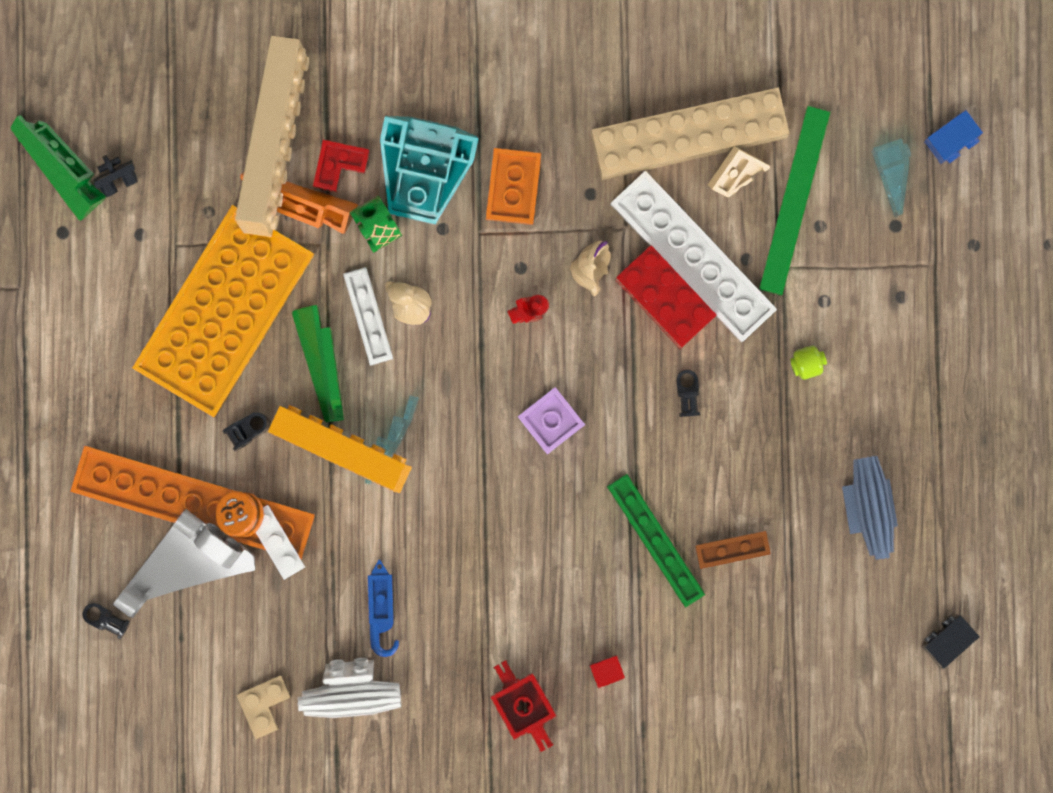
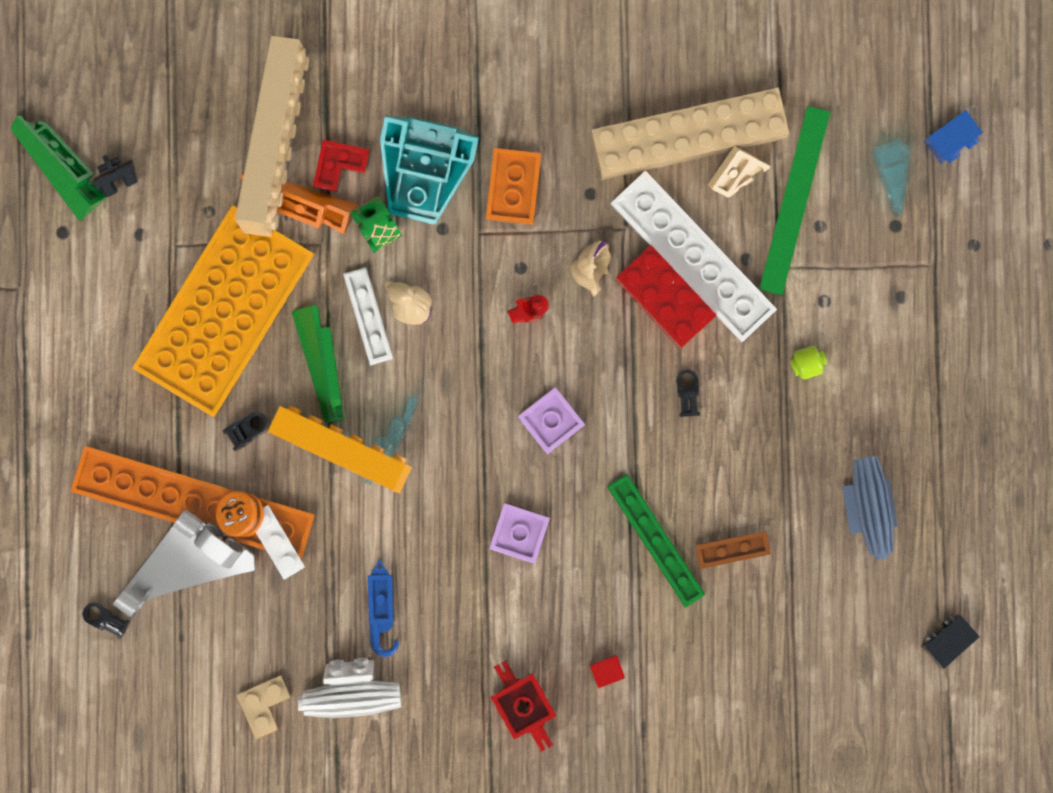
(519, 533): none -> lavender plate

